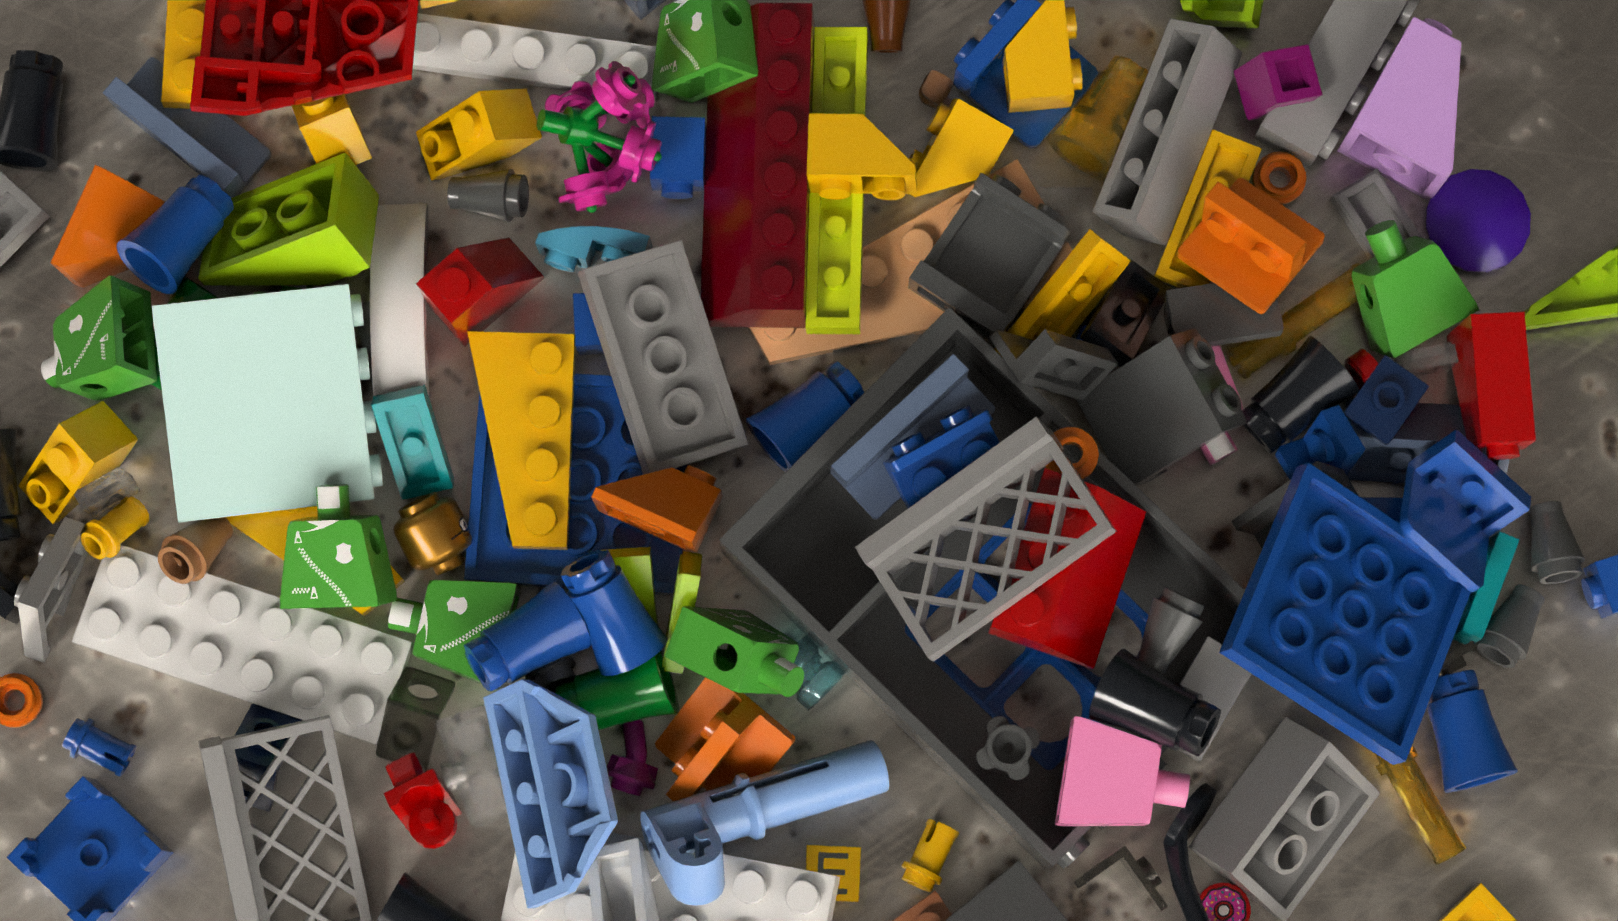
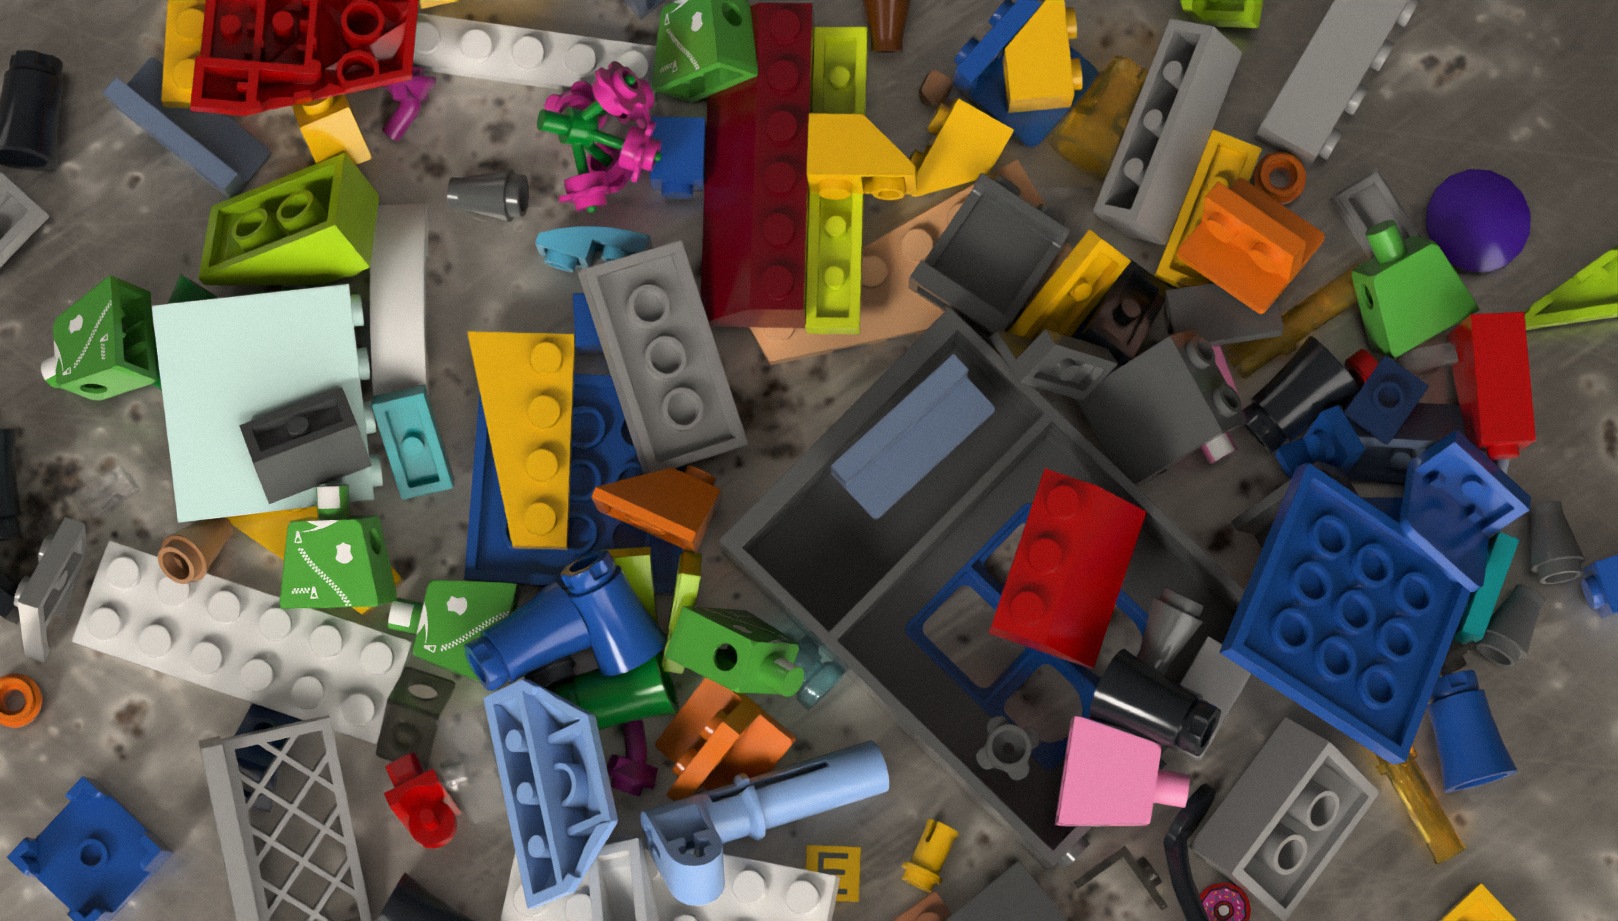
(75, 456): yellow slope -> none
(98, 746): blue pin -> none
(102, 217): orange slope -> none
(104, 536): yellow pin -> none
(176, 234): blue plant -> none
(305, 445): none -> dark grey panel
(410, 95): none -> magenta plate
(433, 533): pearl gold head -> none
(478, 132): yellow slope -> none
(478, 285): red slope -> none
(804, 414): blue plant -> none
(927, 463): blue bracket -> none
(970, 495): light grey fence -> none
(1085, 443): orange plate -> none
(1277, 80): magenta panel -> none
(1411, 111): lavender slope -> none

